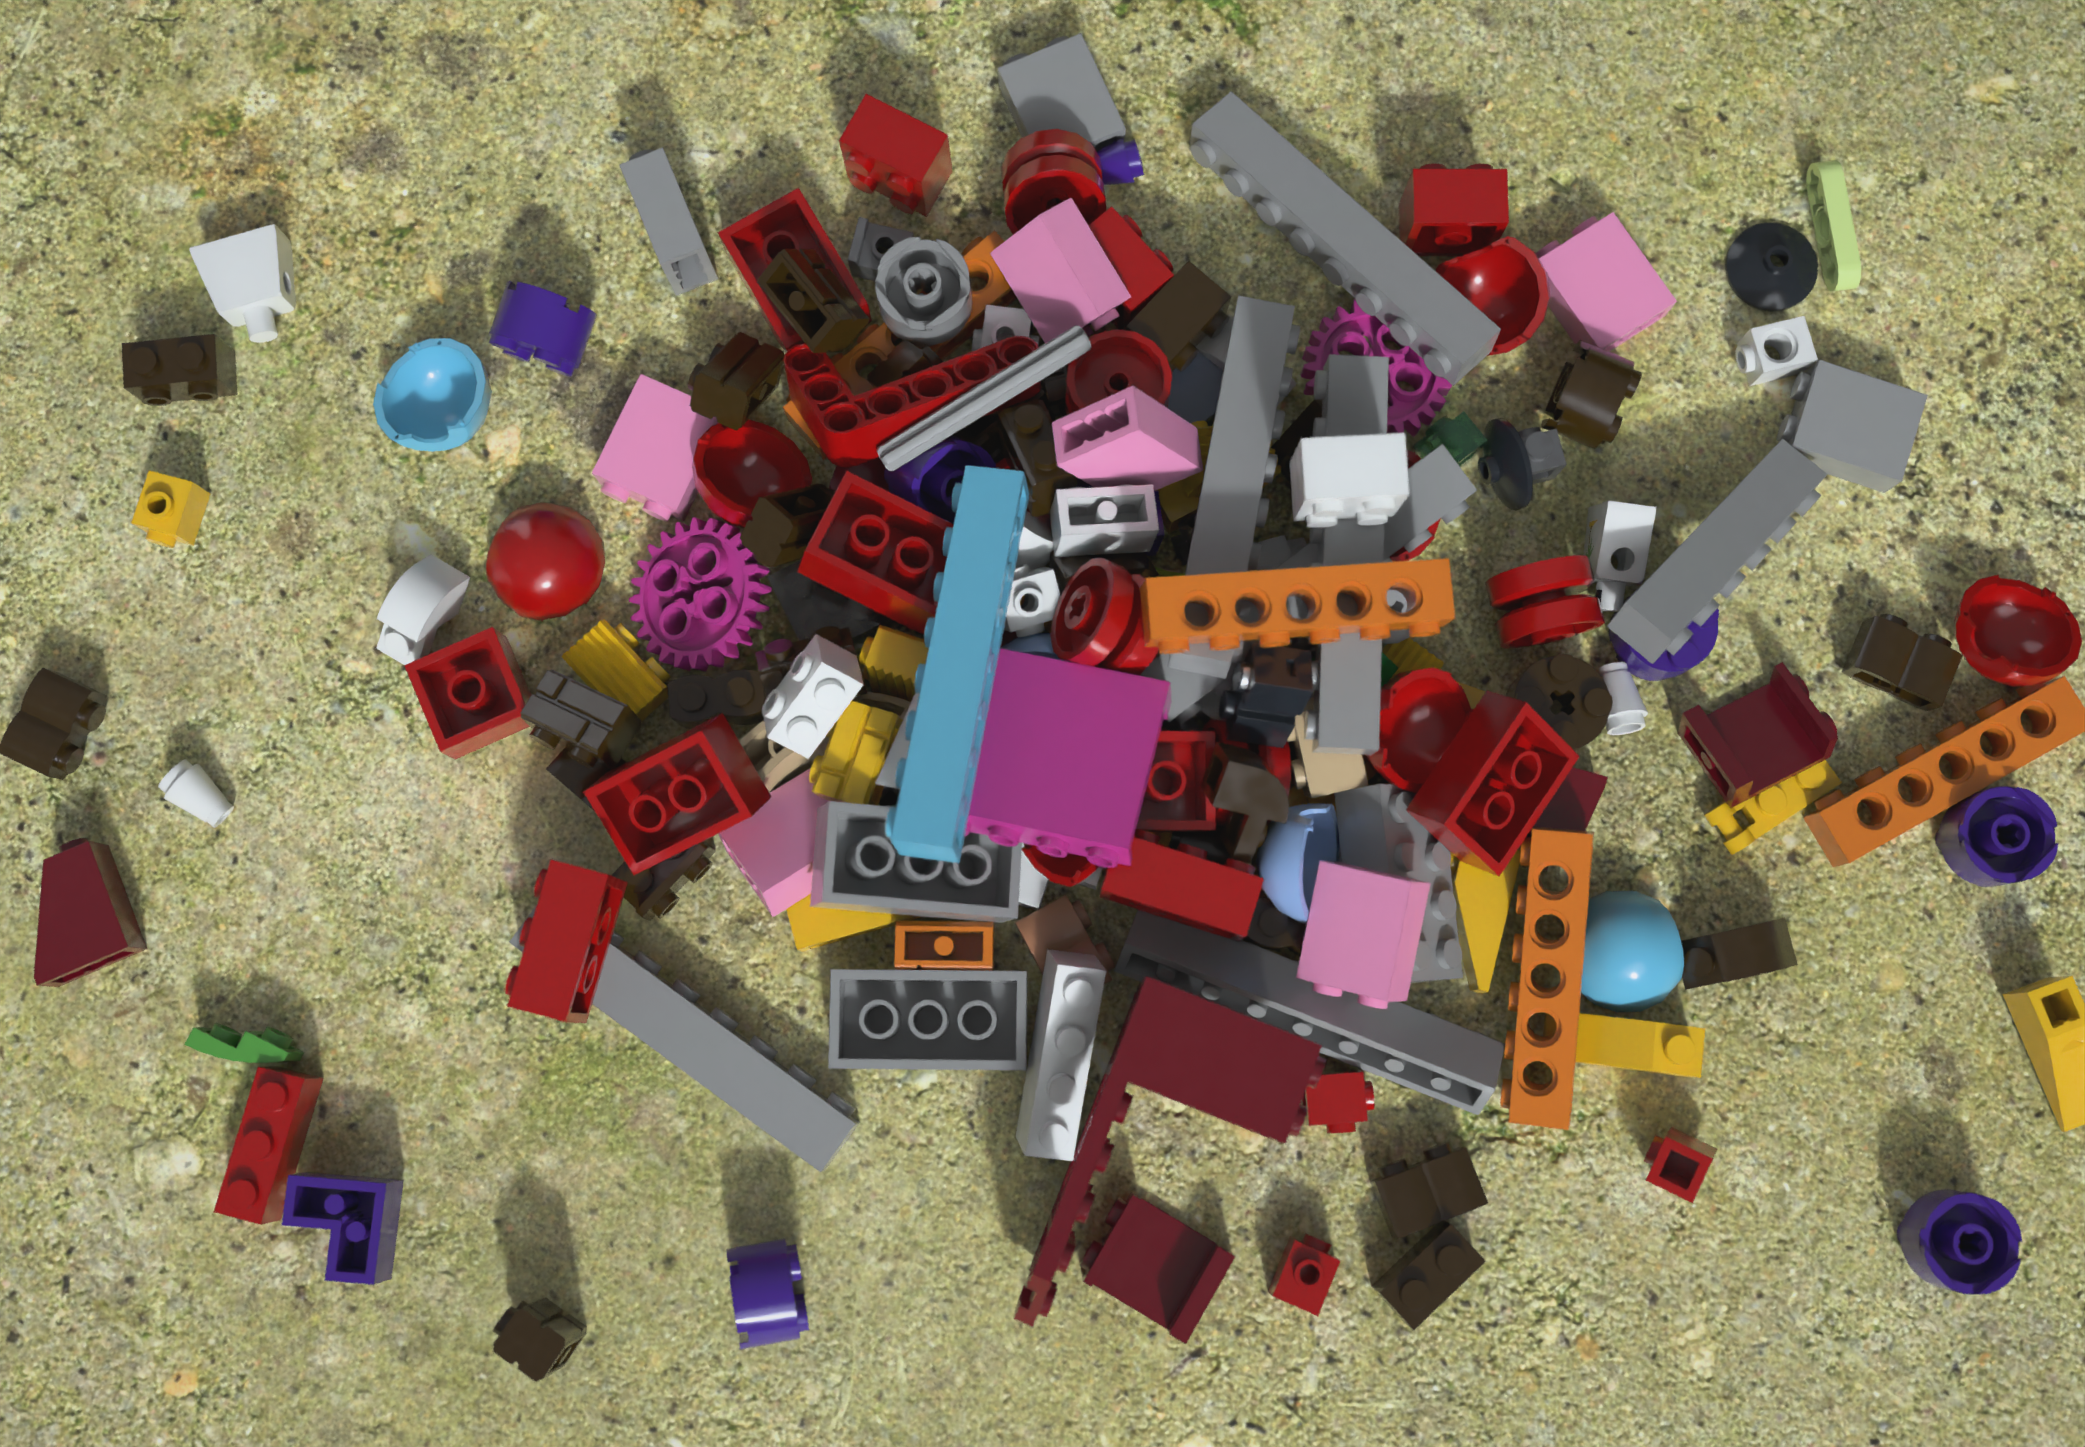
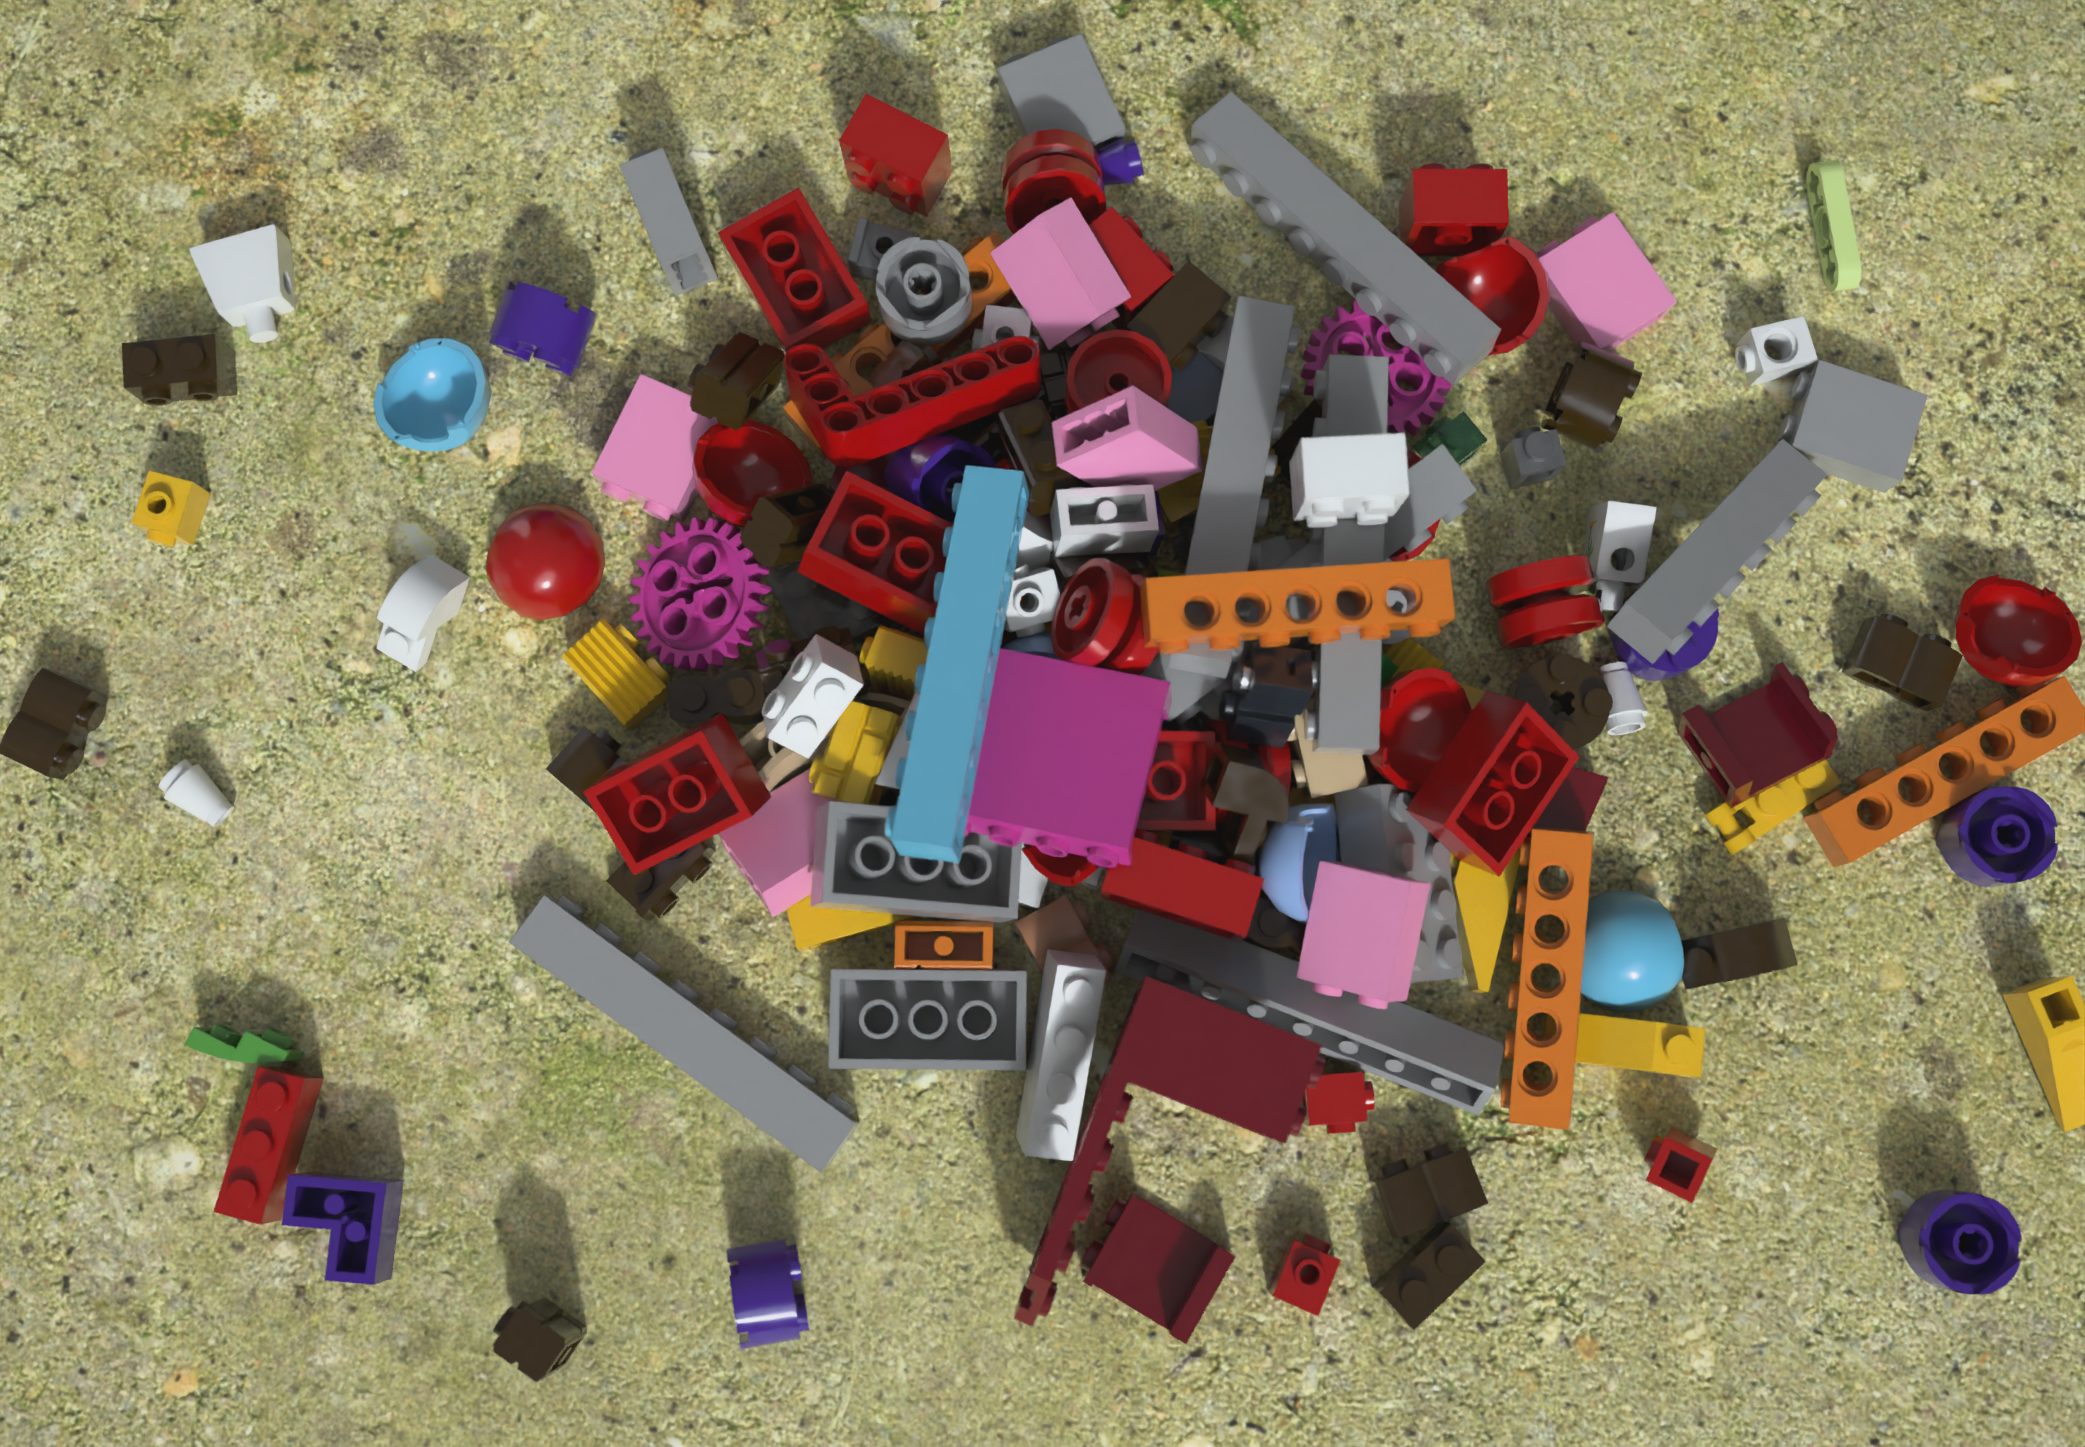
(82, 915): dark red slope -> none
(471, 692): red brick -> none
(565, 942): red brick -> none
(581, 720): dark brown brick -> none
(813, 300): dark brown brick -> none
(984, 398): light grey axle -> none
(1506, 464): black dish -> none
(1761, 282): black dish -> none

